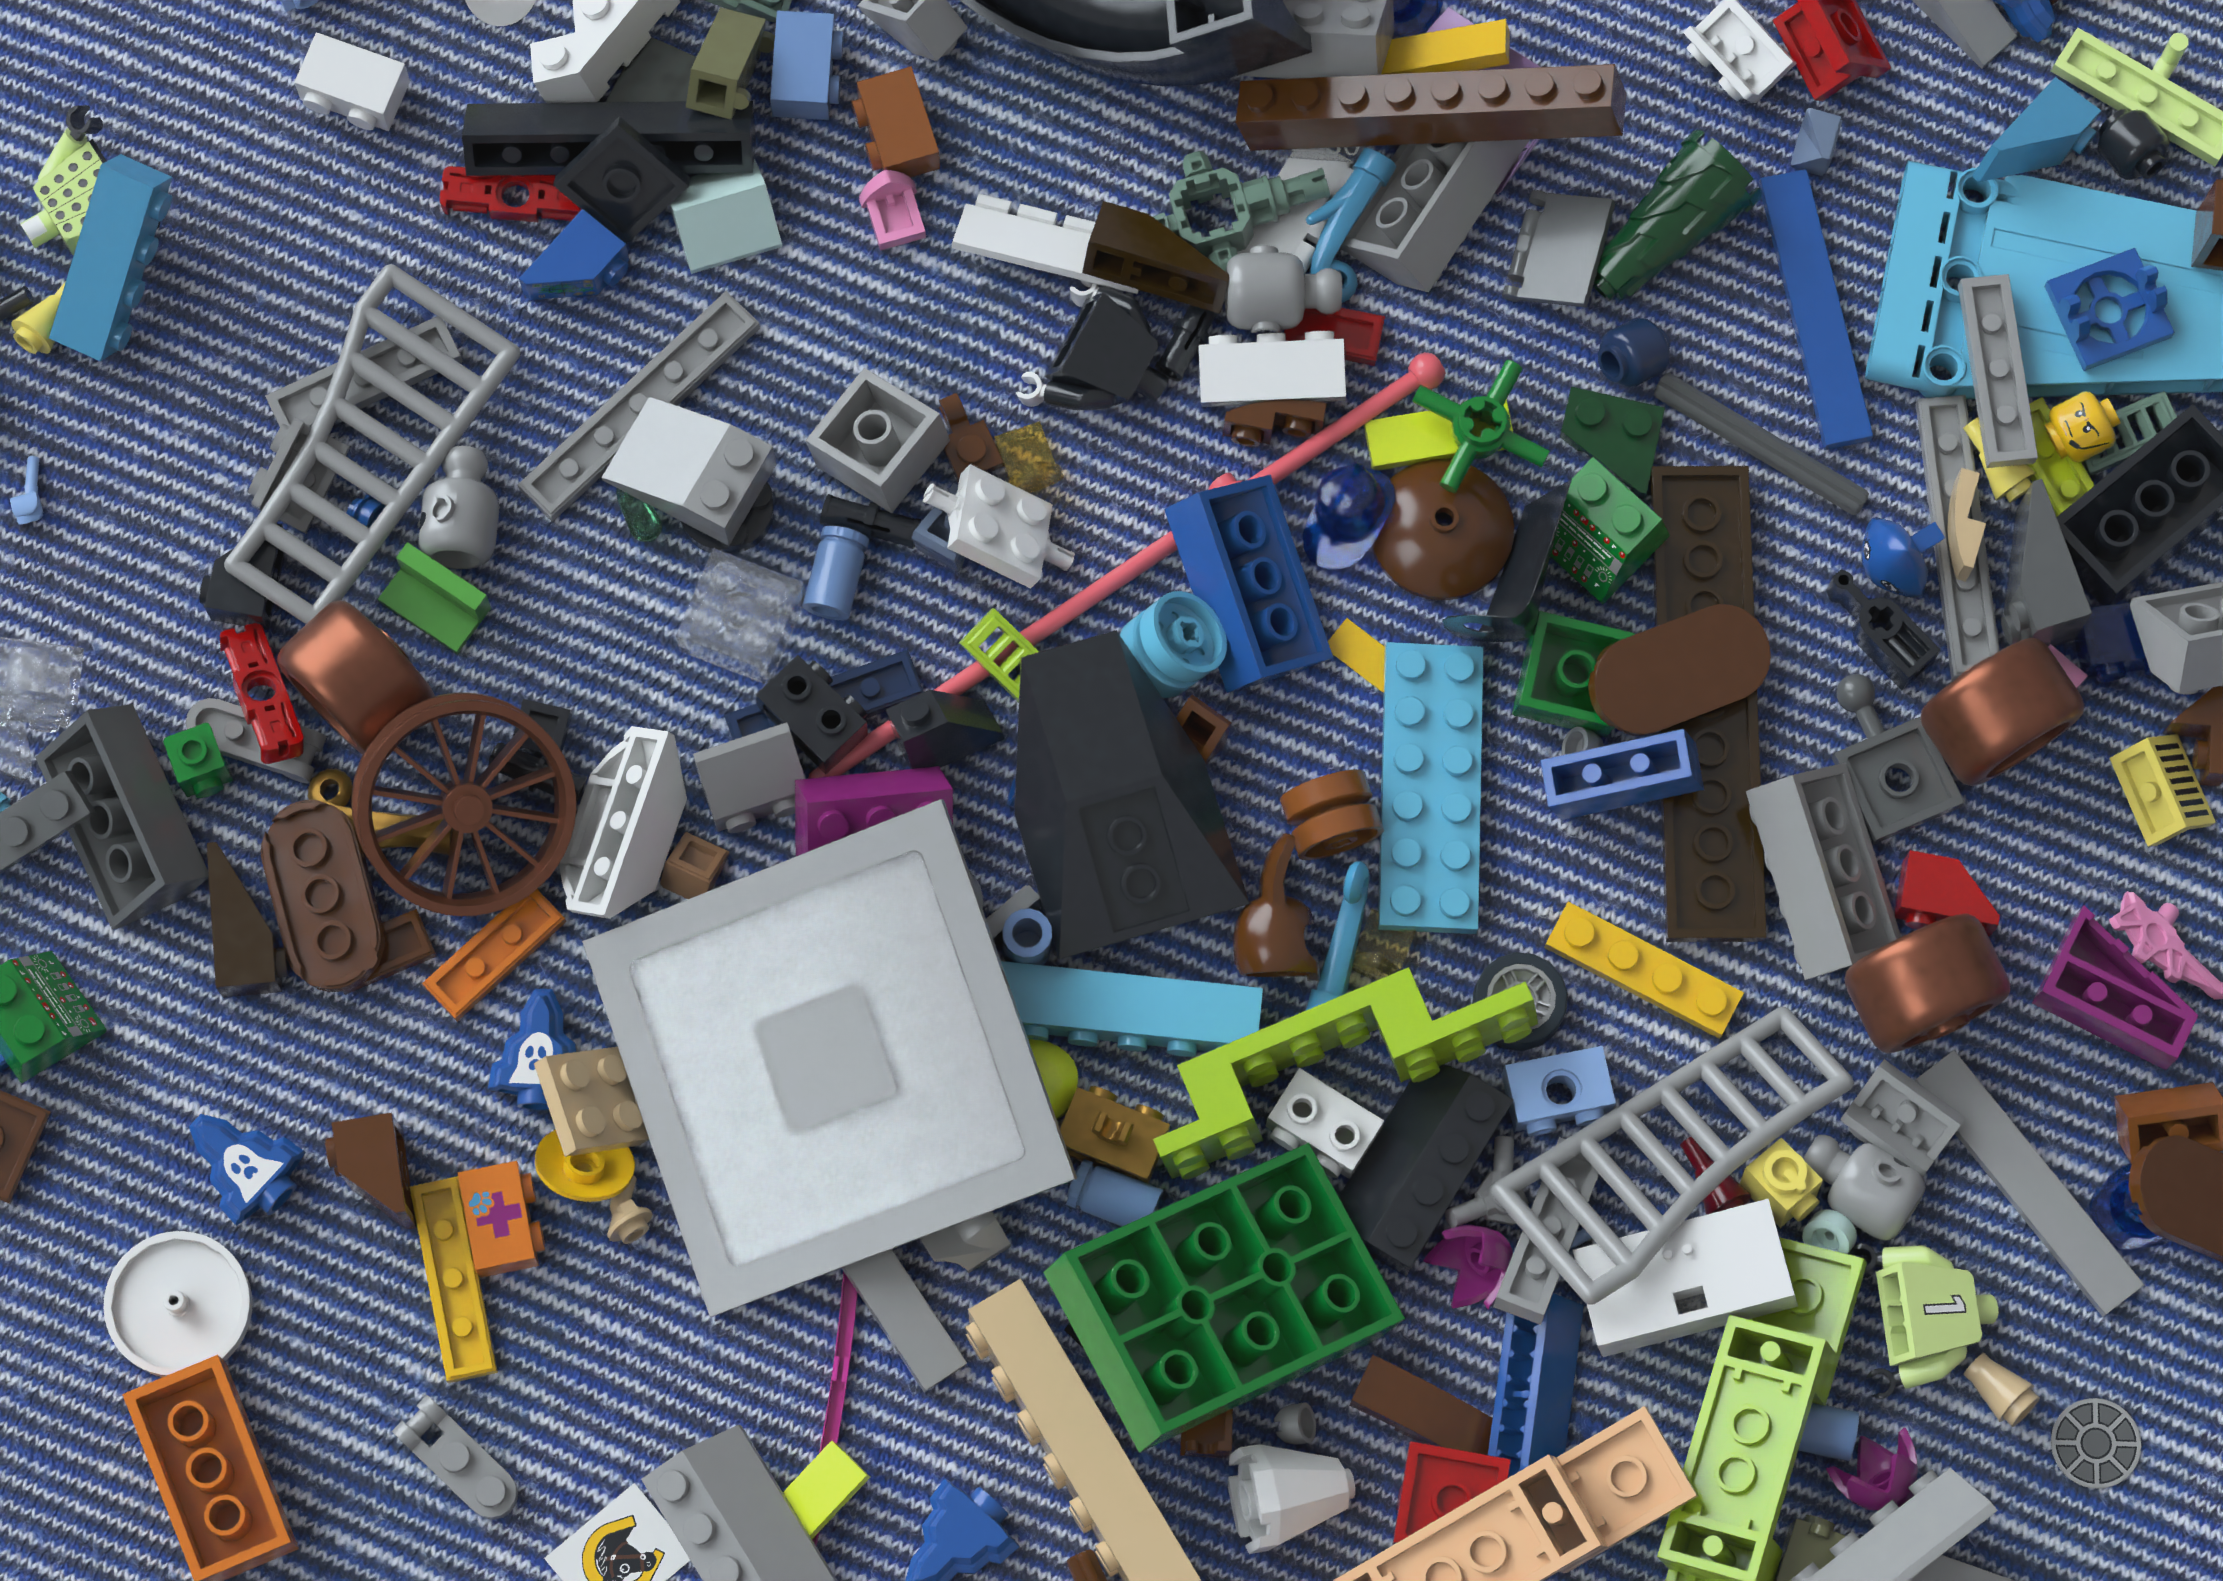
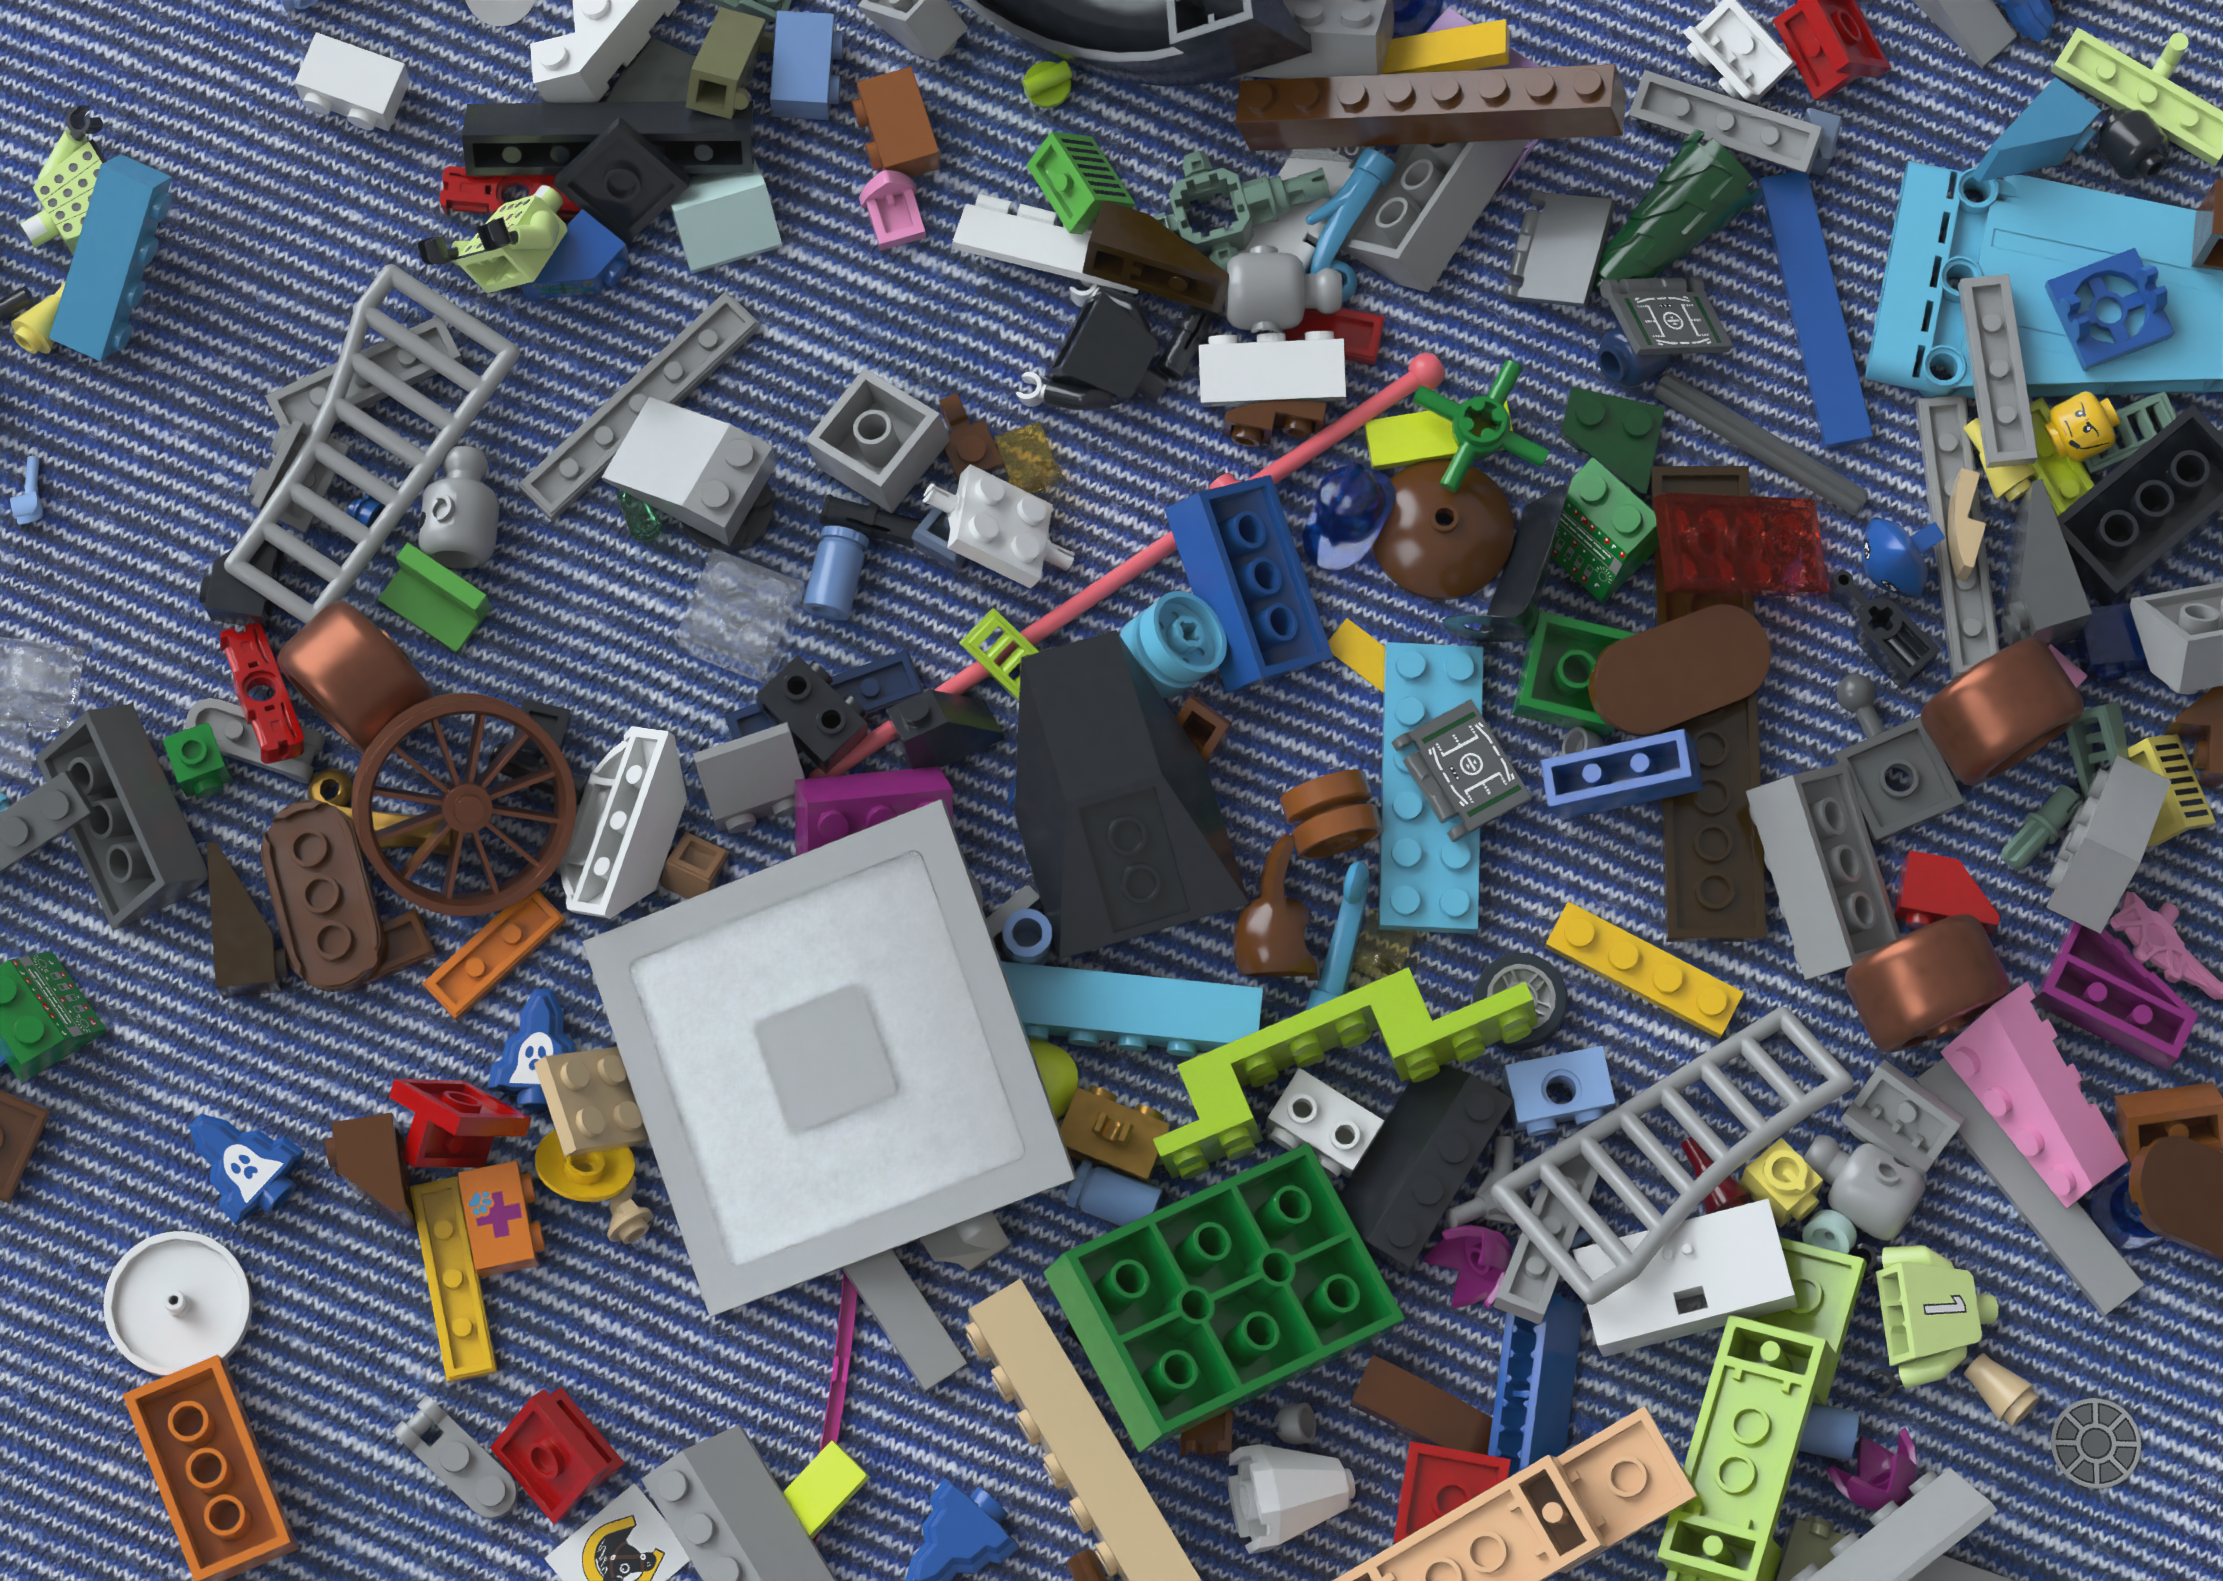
(453, 1122): none -> red bracket
(509, 246): none -> yellowish green torso
(555, 1453): none -> red bracket
(1047, 83): none -> lime plate
(1076, 179): none -> bright green panel
(1462, 769): none -> dark grey piece
(1666, 315): none -> dark grey piece
(1727, 120): none -> light grey plate
(1740, 545): none -> clear red plate
(2036, 1096): none -> bright pink wedge
(2041, 828): none -> sand green axle
(2081, 741): none -> sand green slope
(2106, 843): none -> light grey brick

